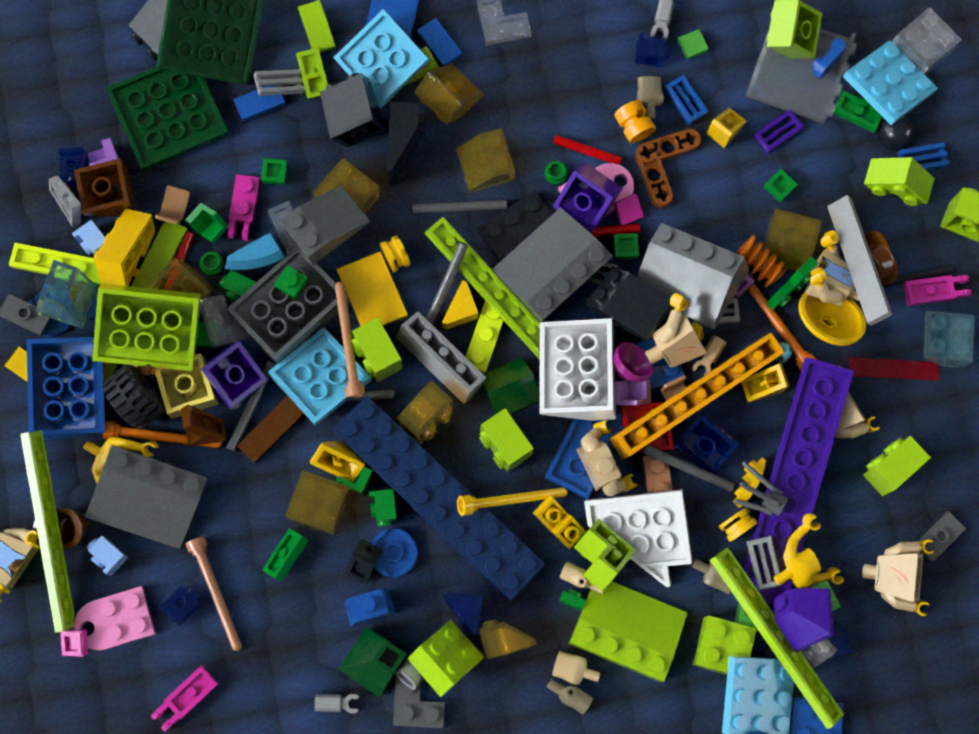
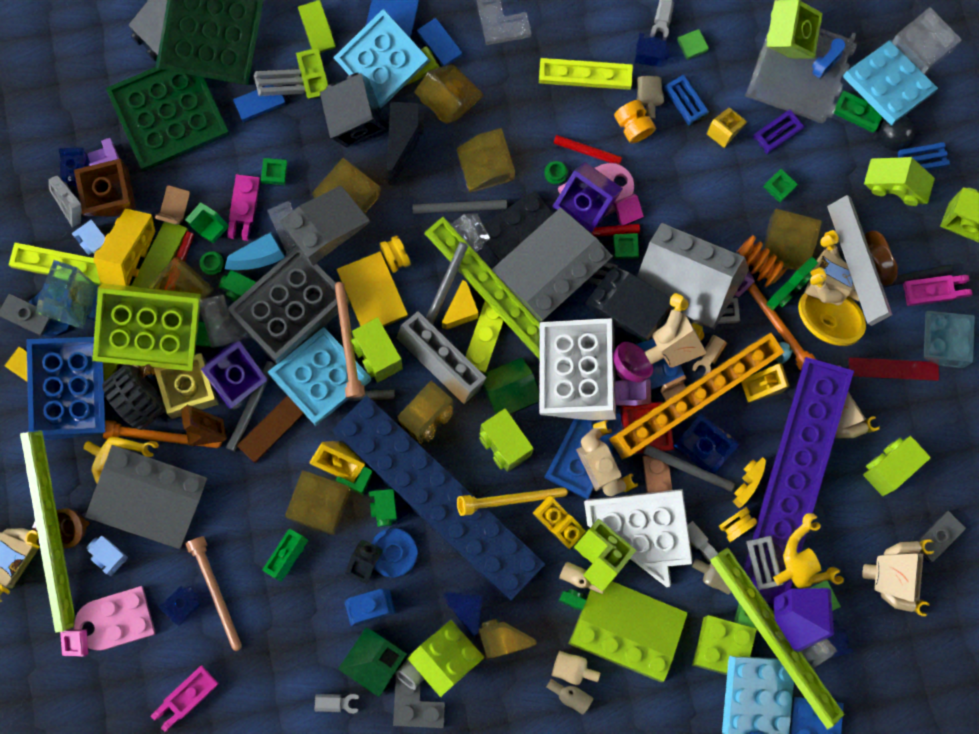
(291, 282): green plate -> none
(471, 230): none -> clear brick
(585, 73): none -> neon yellow plate
(654, 162): dark orange beam -> none
(699, 541): none -> light grey bar
(773, 502): dark grey plant -> none

